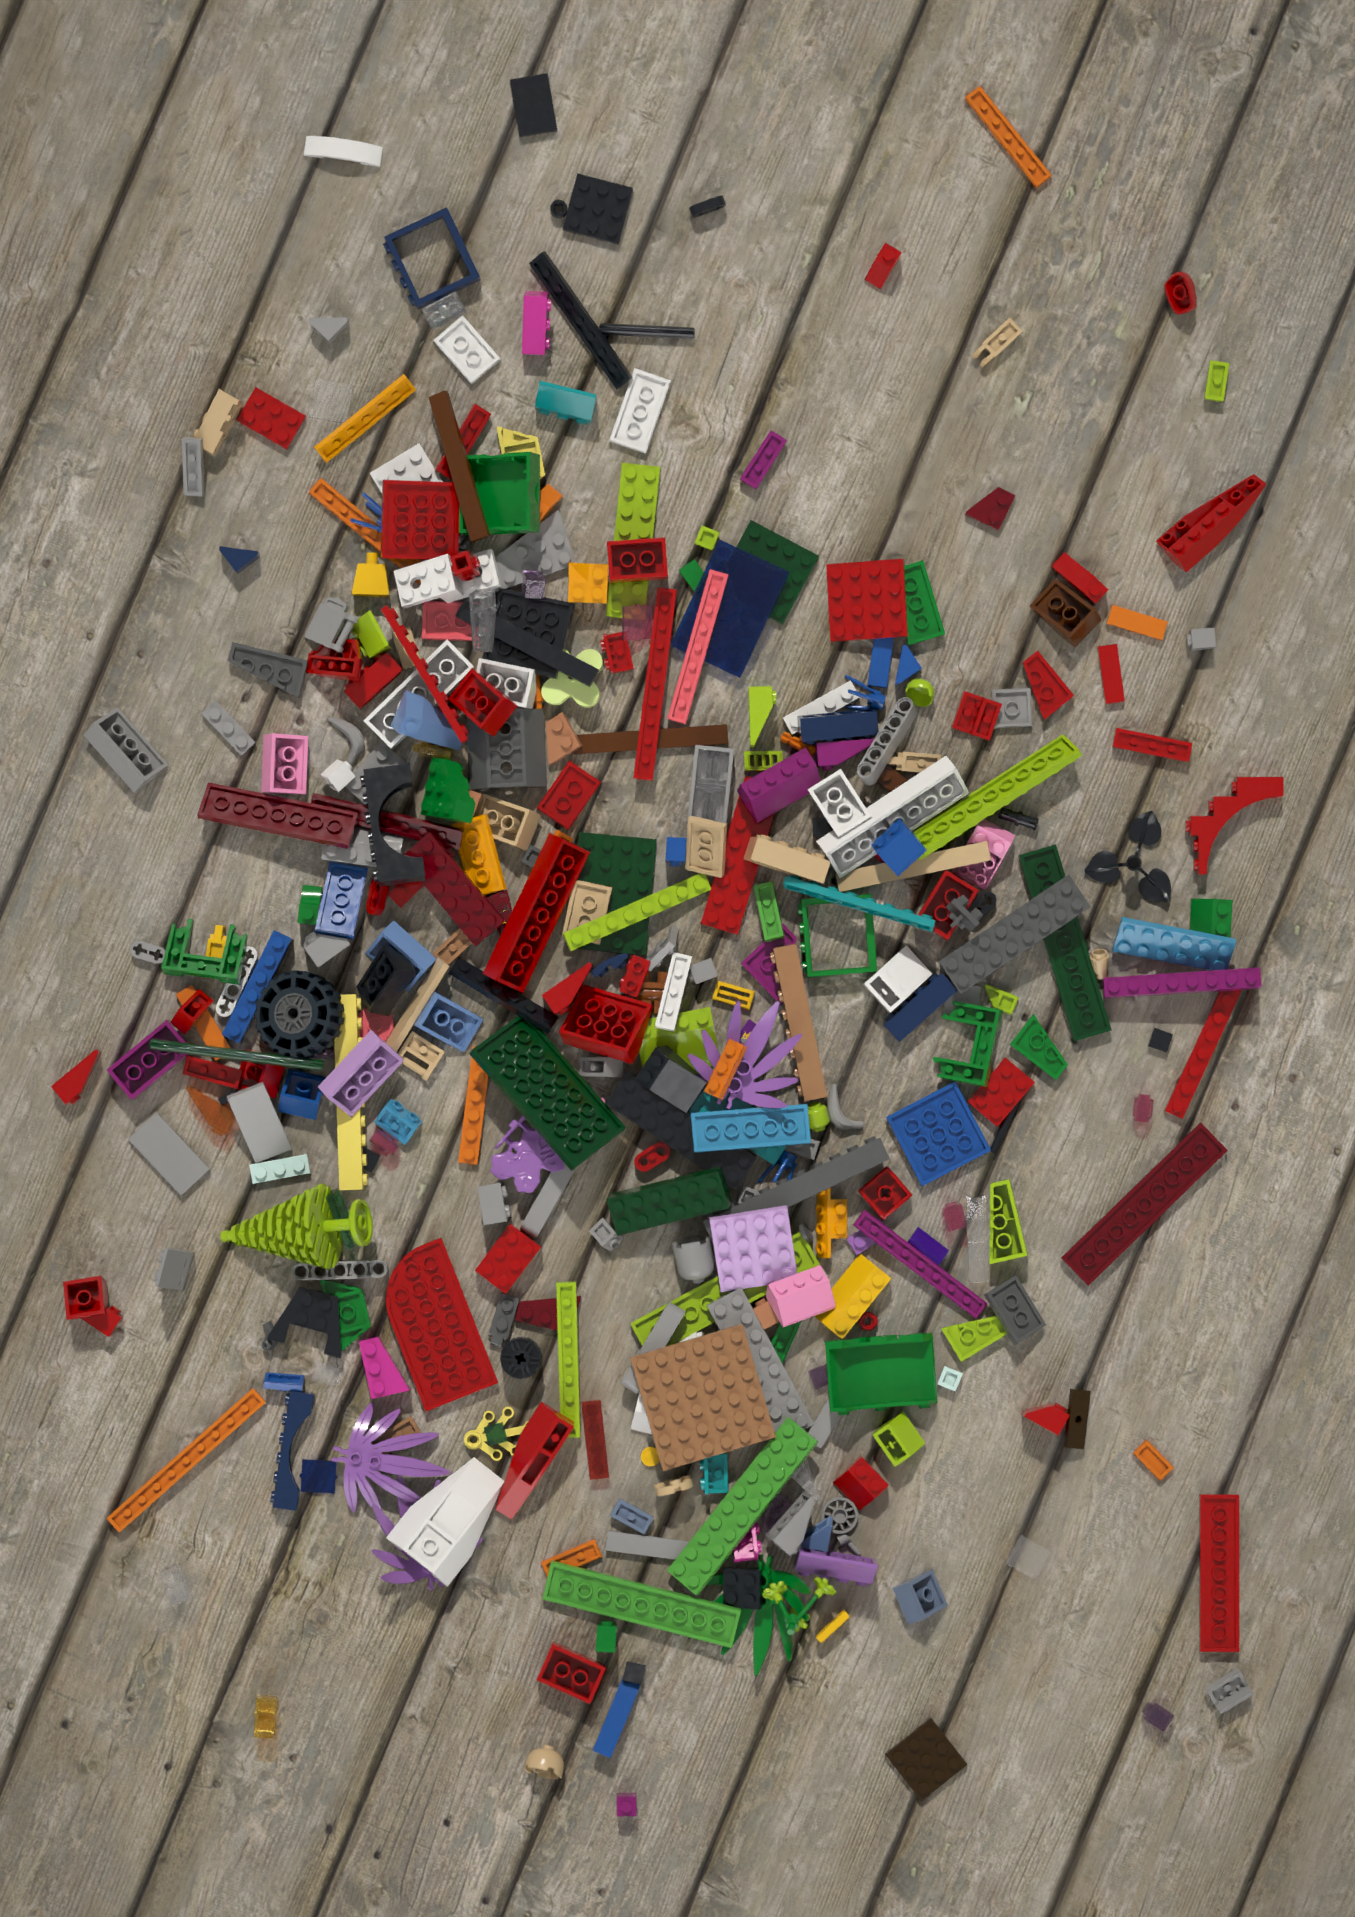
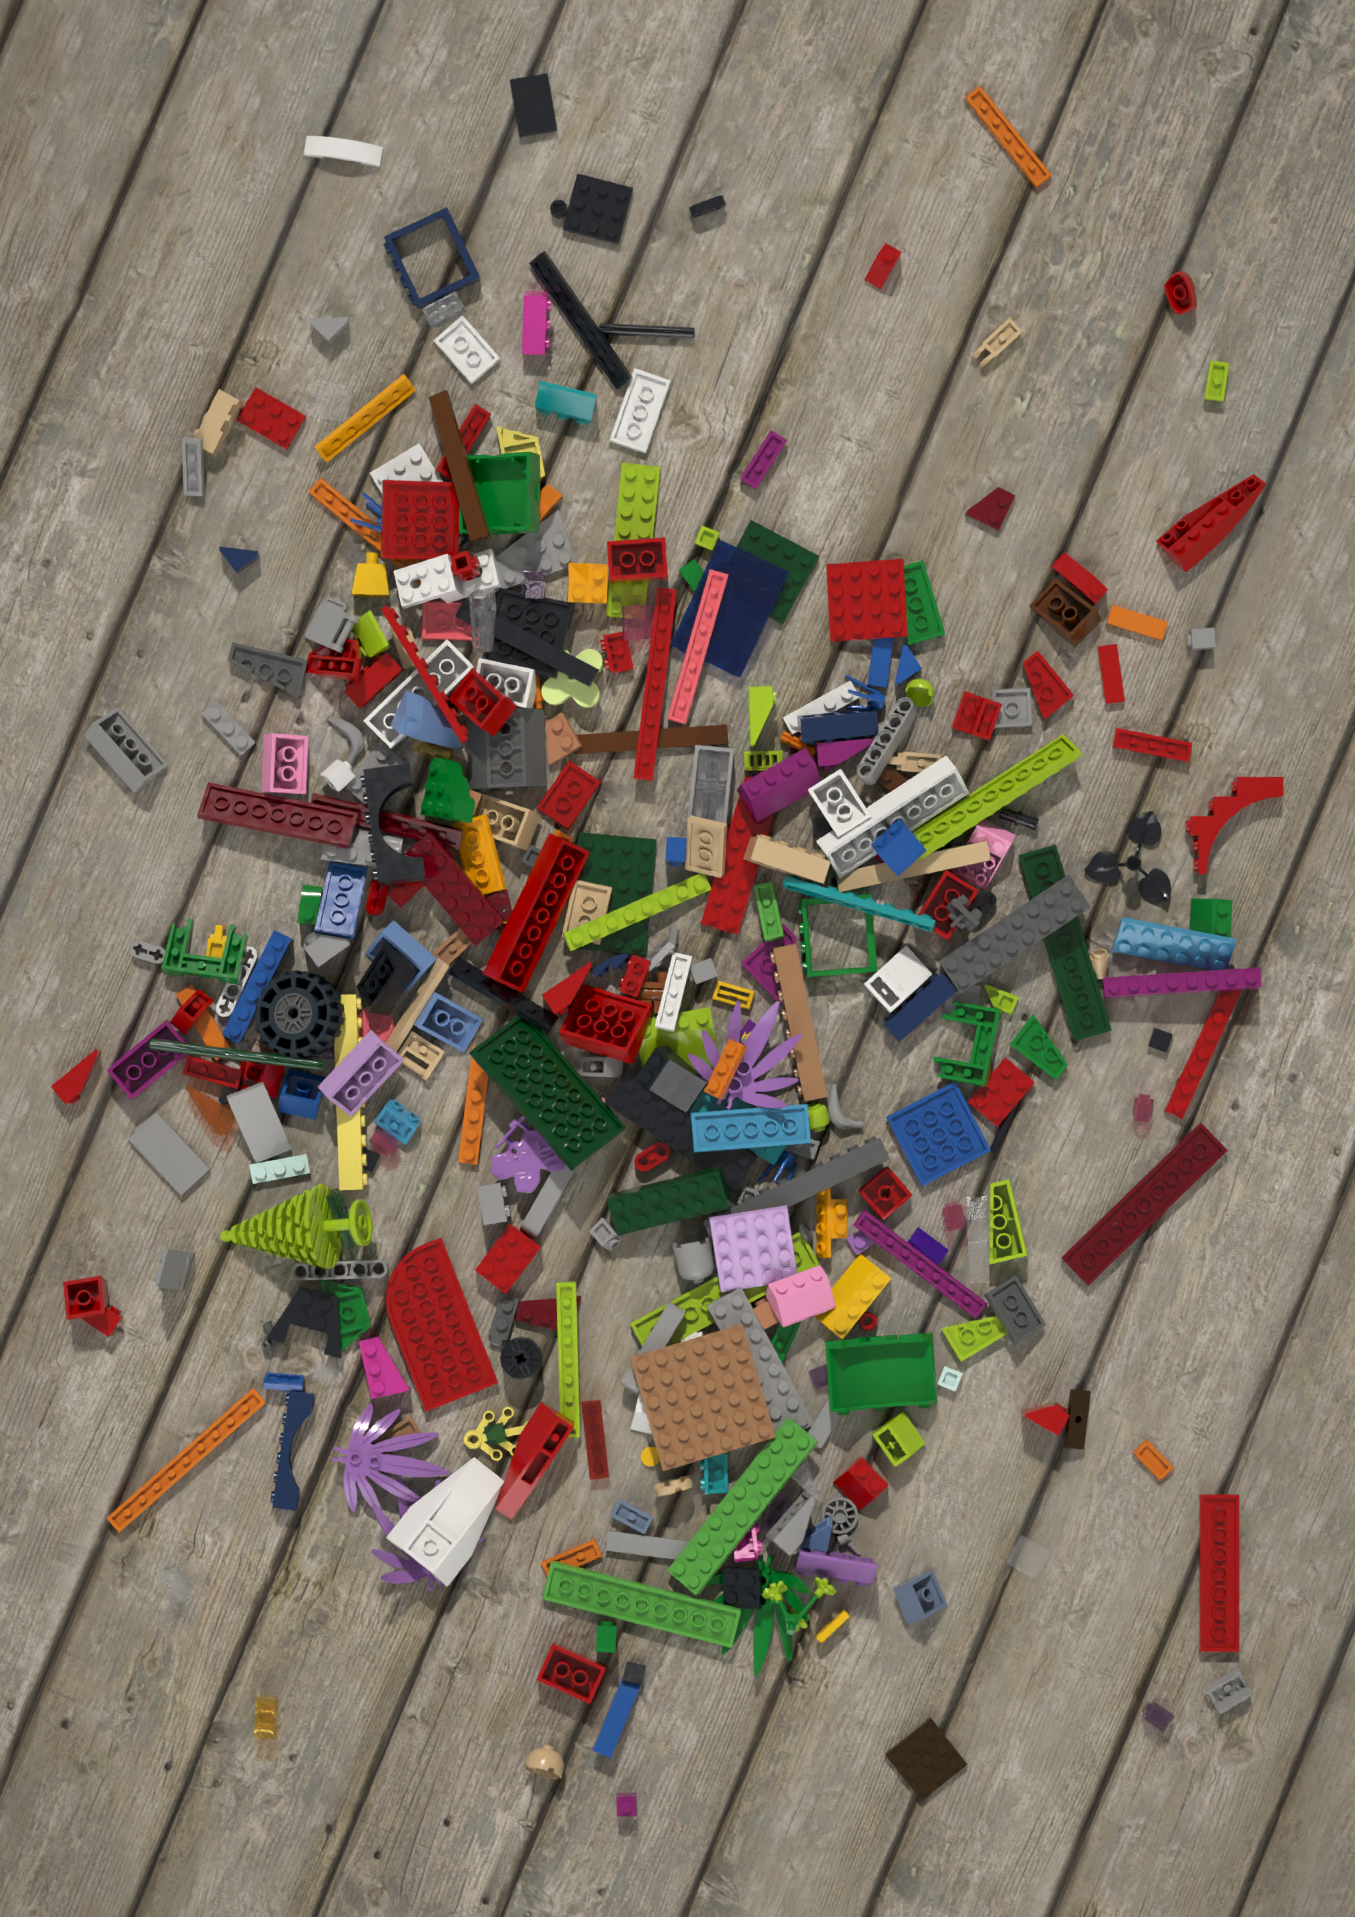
(318, 1476): clear blue piece -> none

